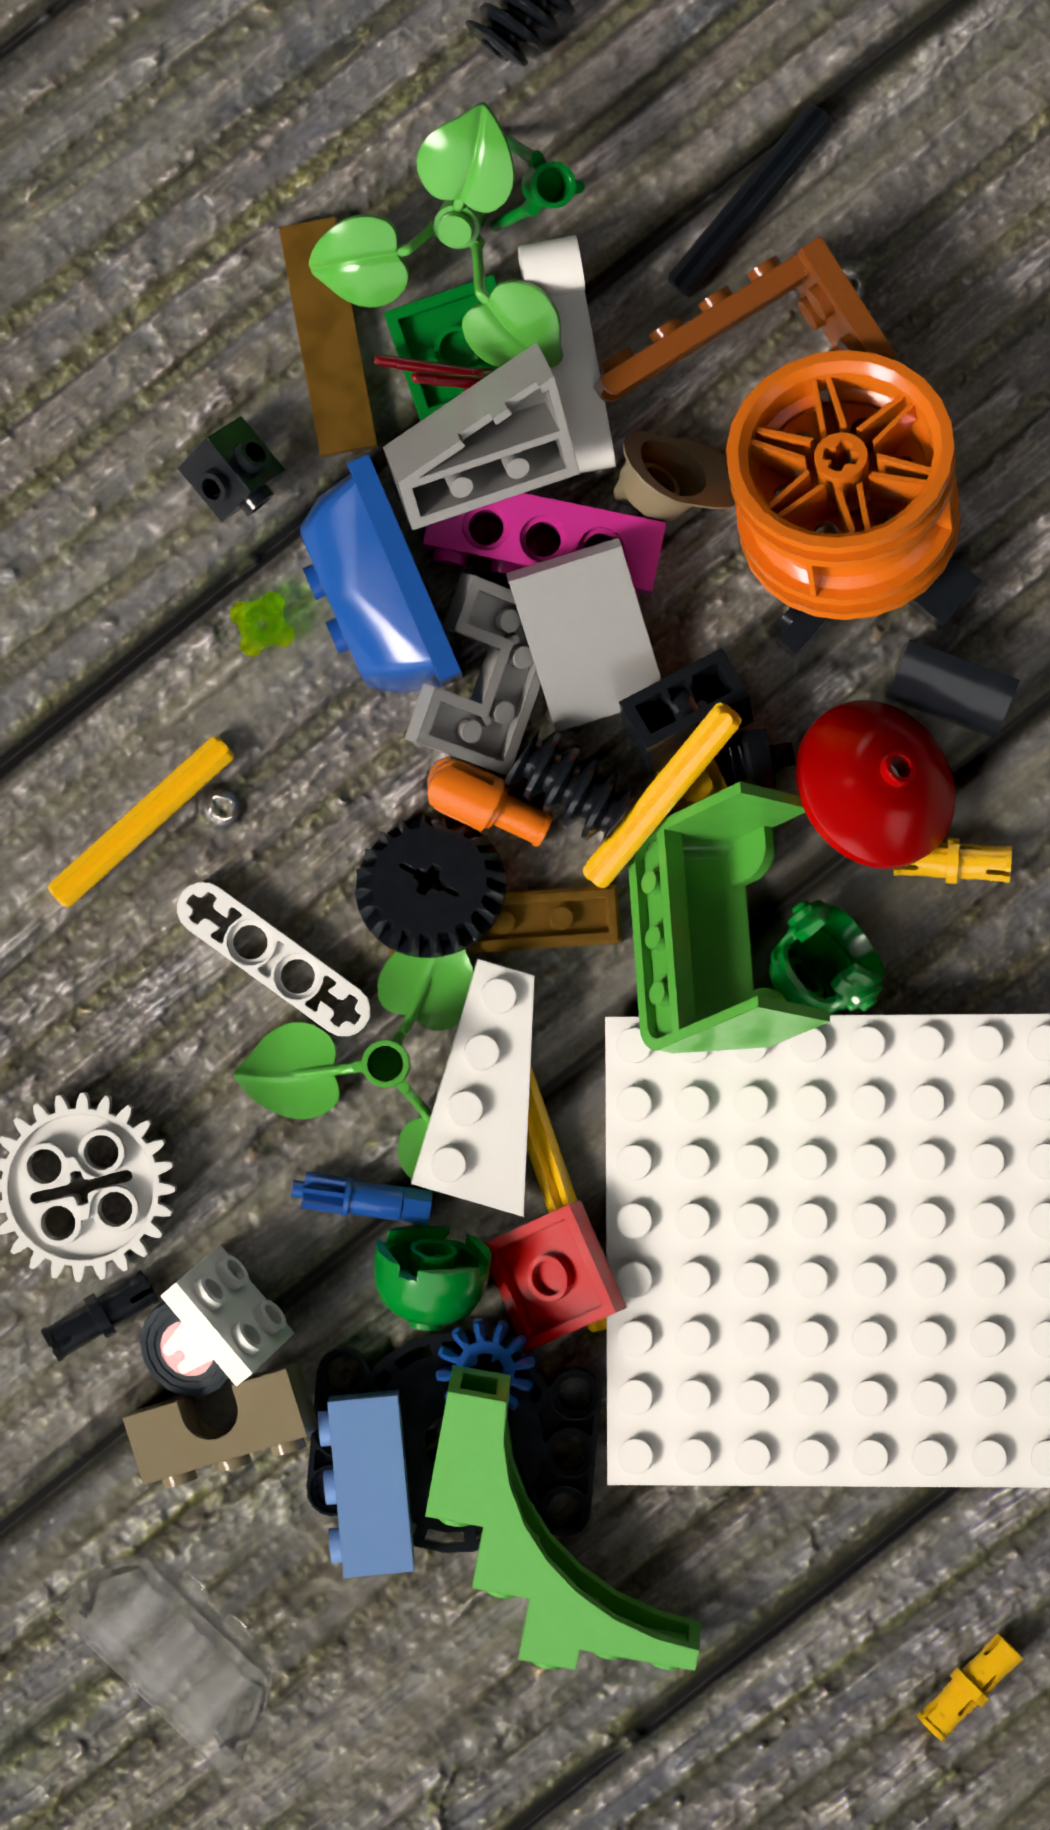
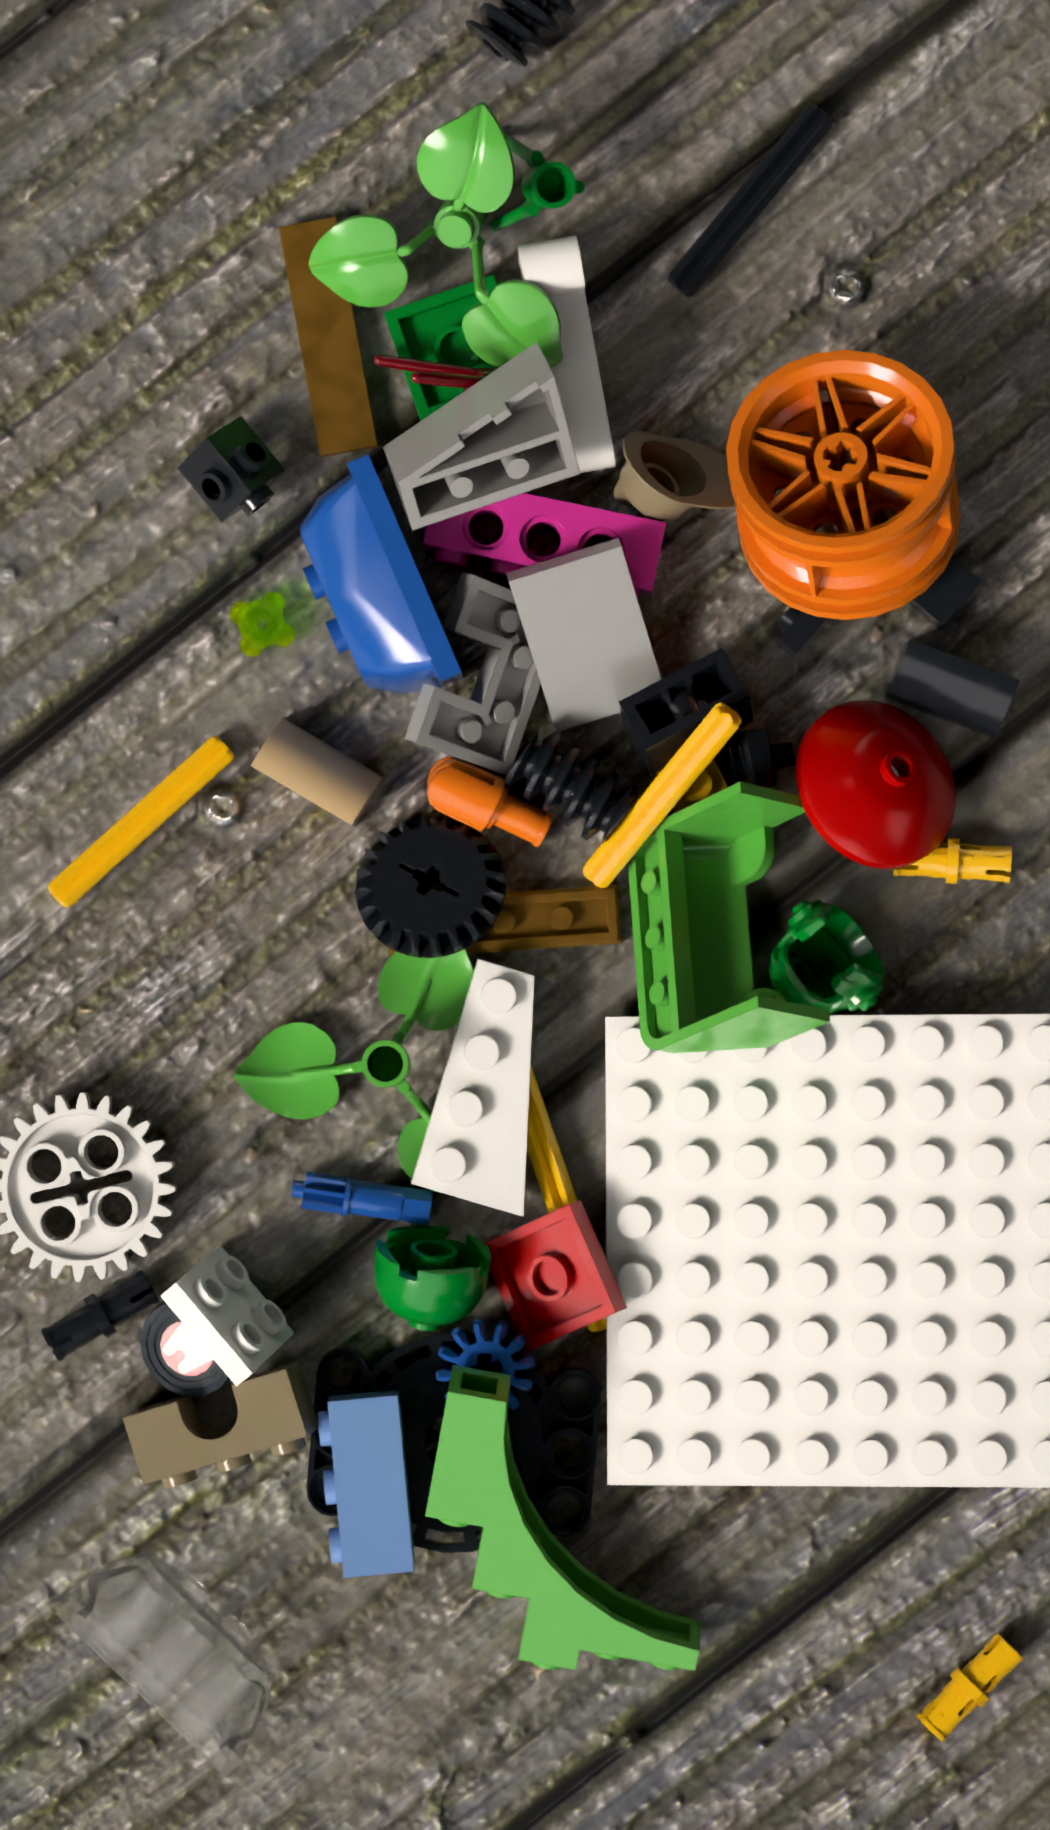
(270, 964): white beam -> none
(317, 771): none -> tan brick
(825, 302): dark orange bracket -> none

